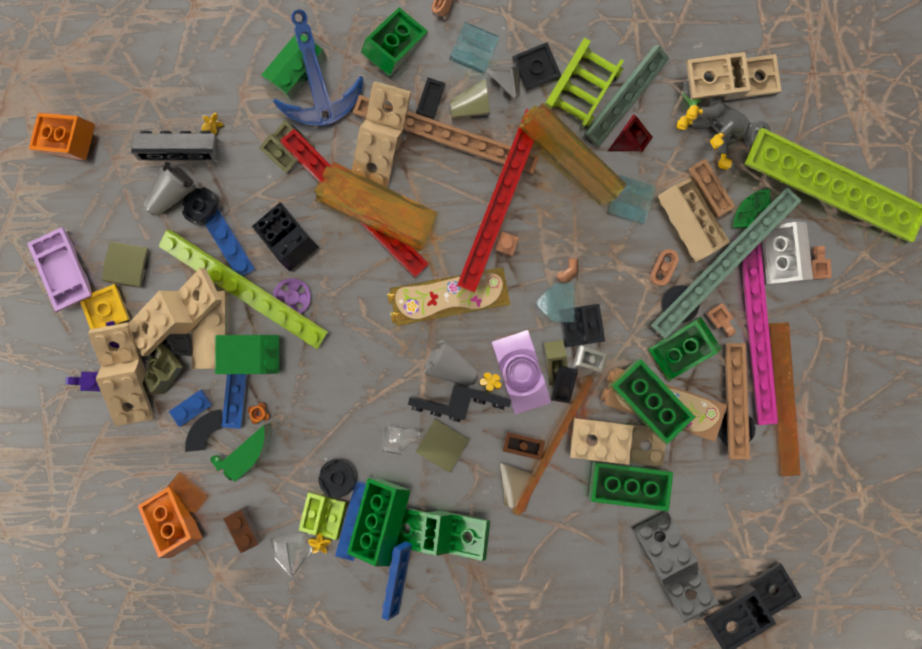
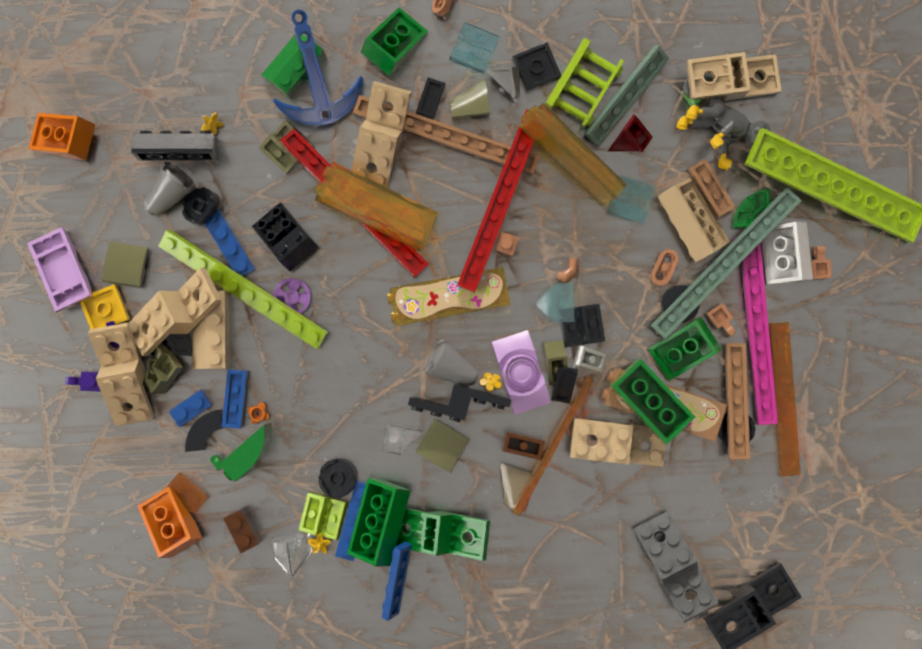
(246, 354): green slope -> none
(630, 485): green brick -> none

